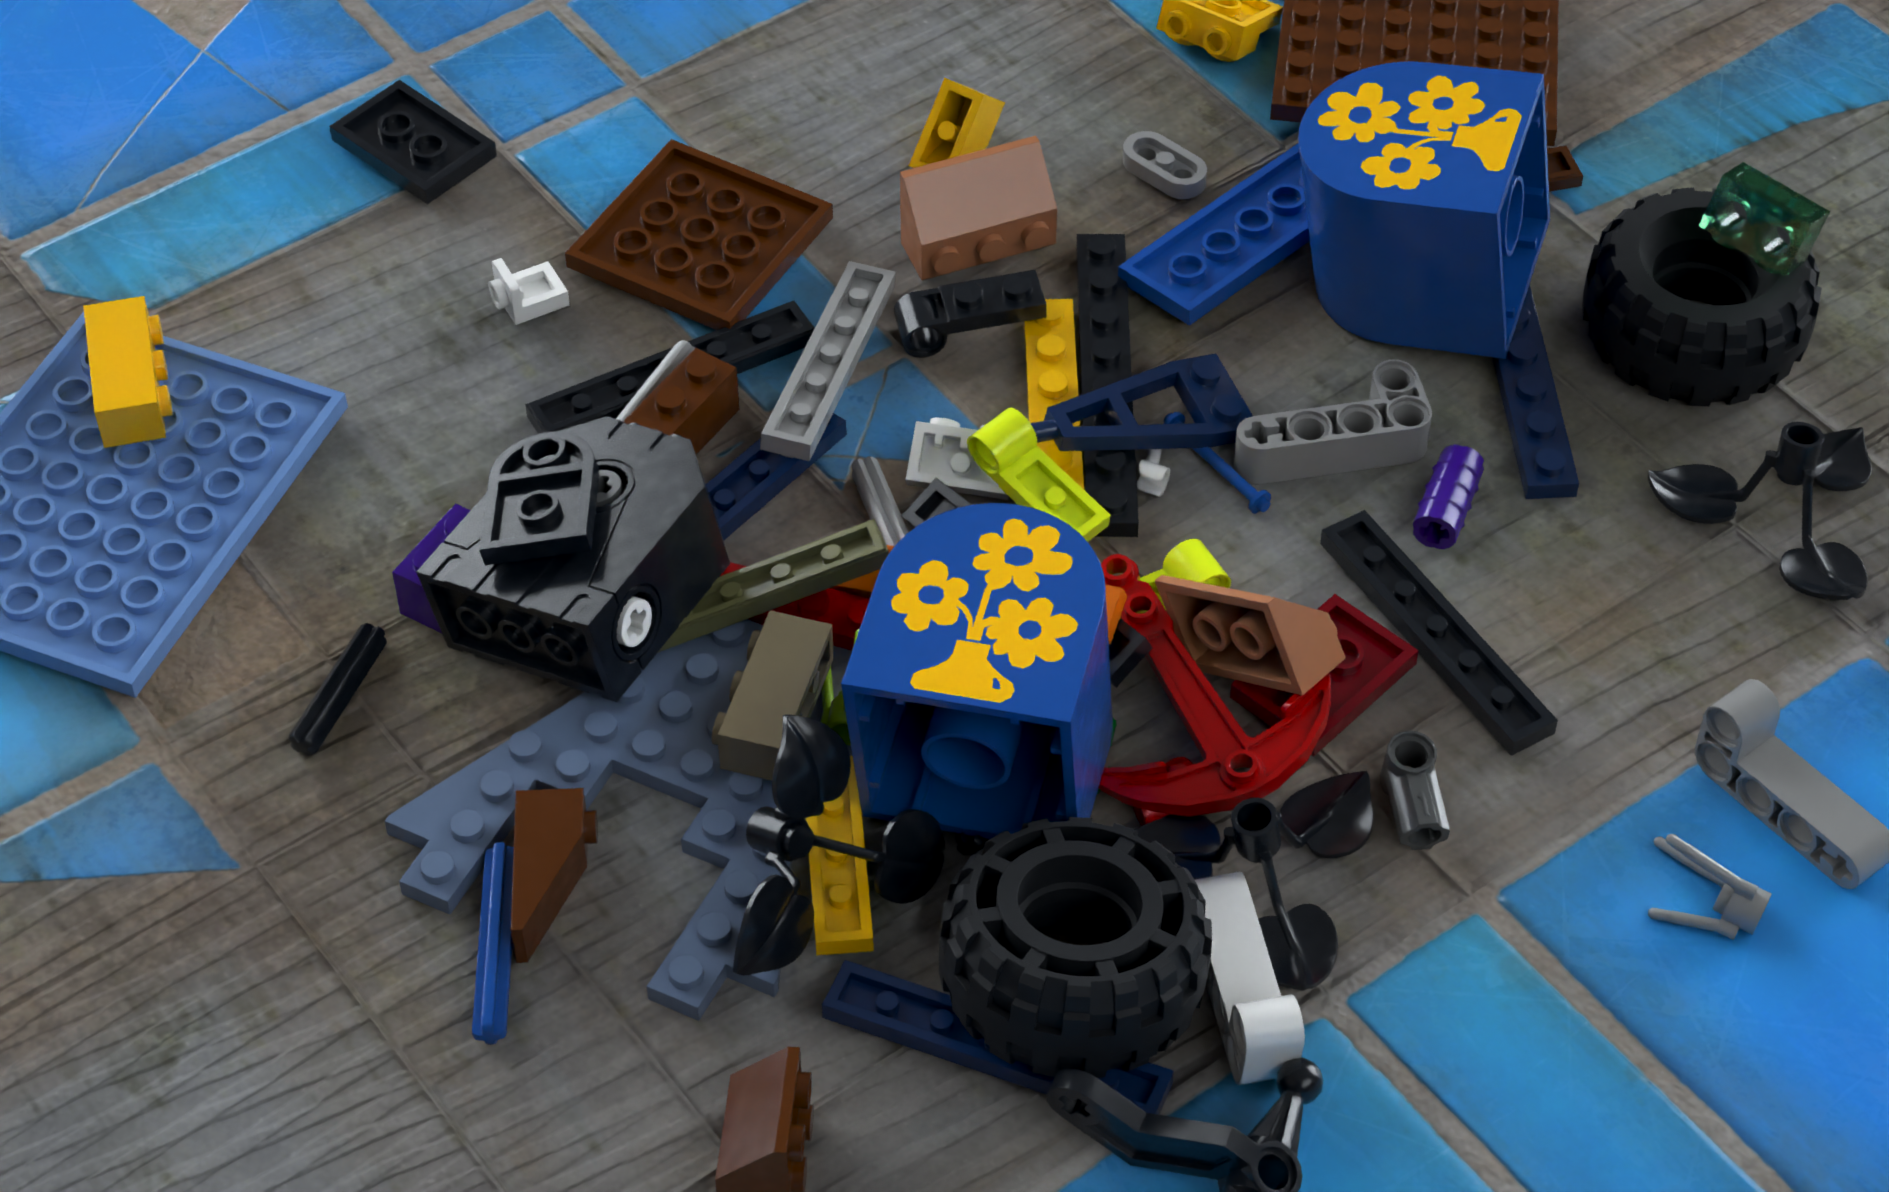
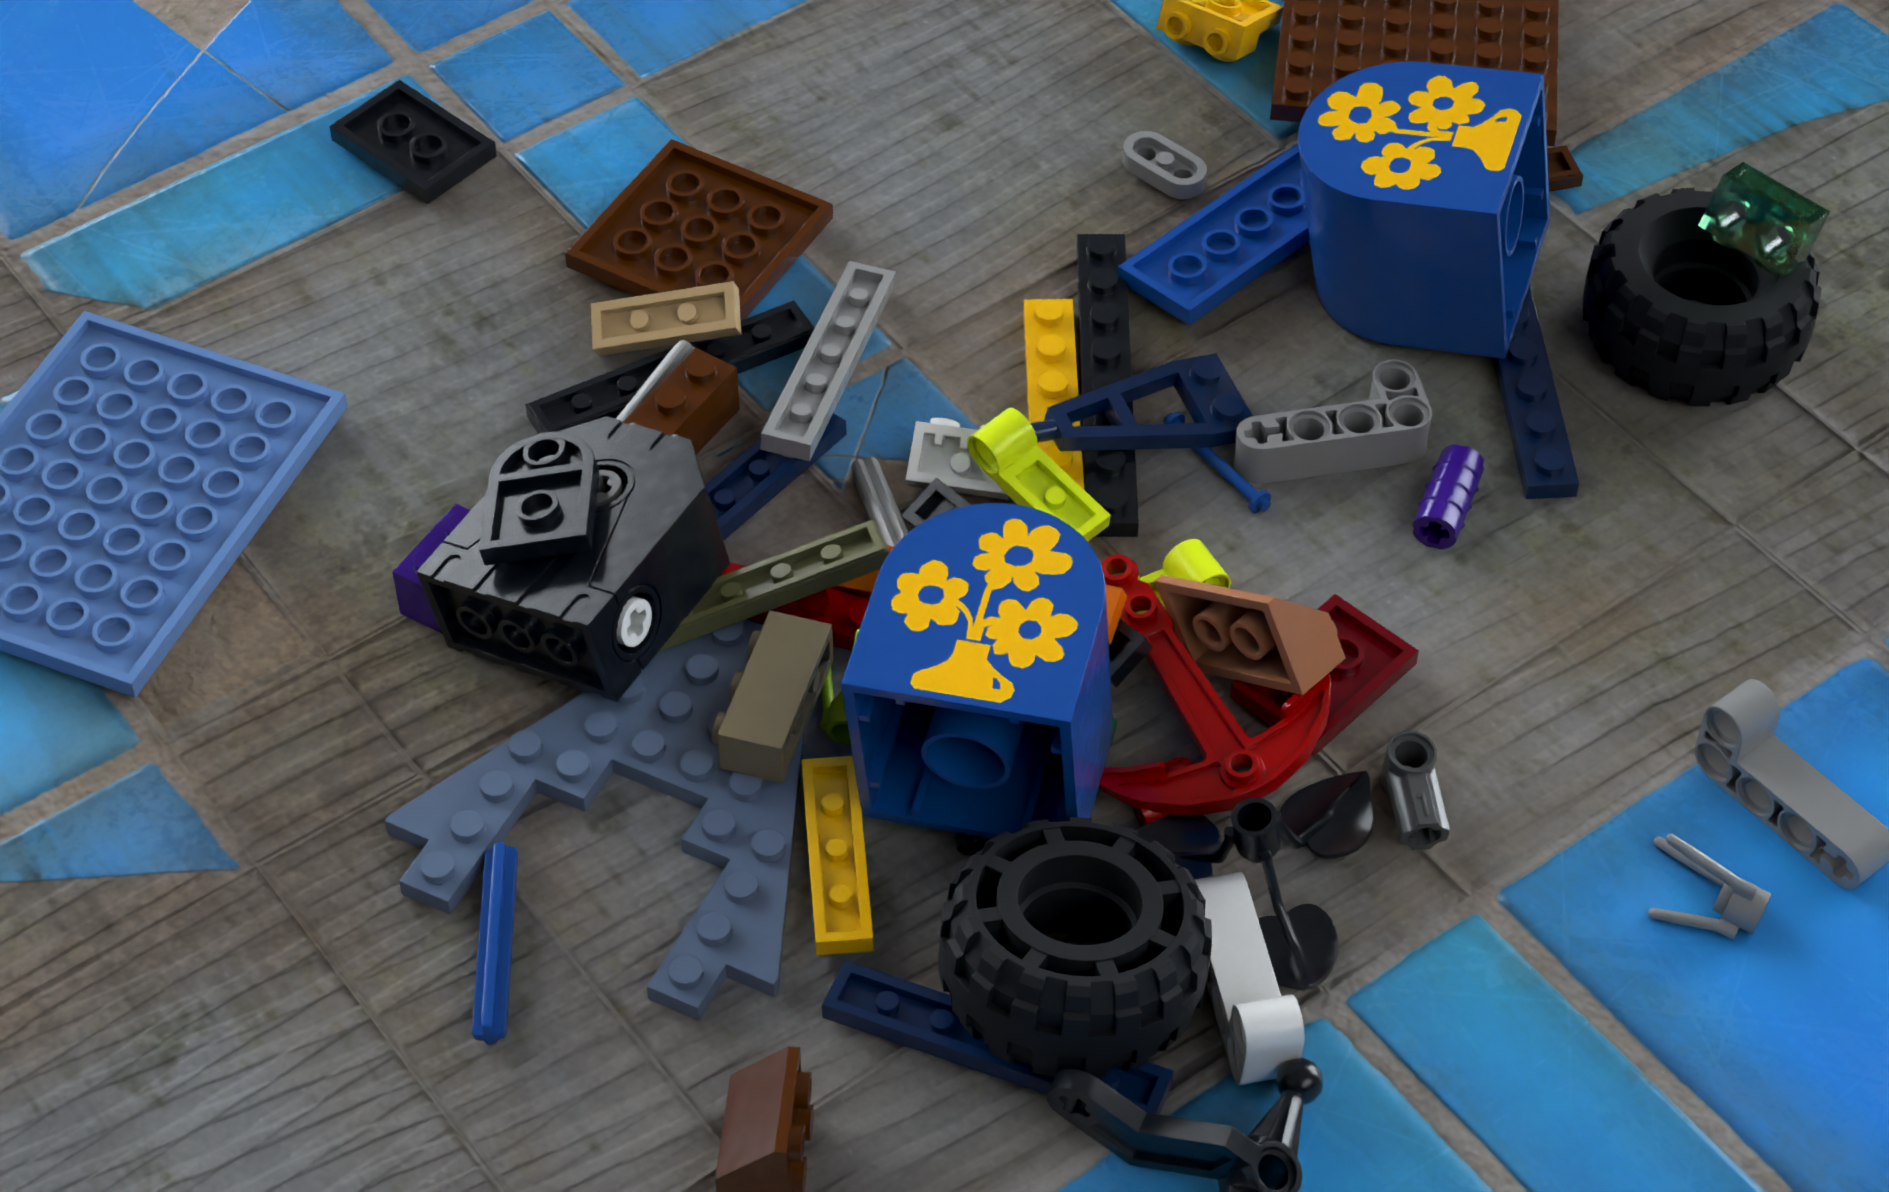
(127, 371): yellow brick -> none
(337, 689): black axle -> none
(527, 292): white bracket -> none
(548, 860): reddish brown slope -> none
(665, 318): none -> tan plate
(809, 771): black plant -> none
(957, 124): yellow slope -> none
(964, 306): black plate -> none
(977, 208): nougat slope -> none
(1153, 476): white hand -> none
(1439, 633): black plate -> none
(1803, 455): black plant -> none

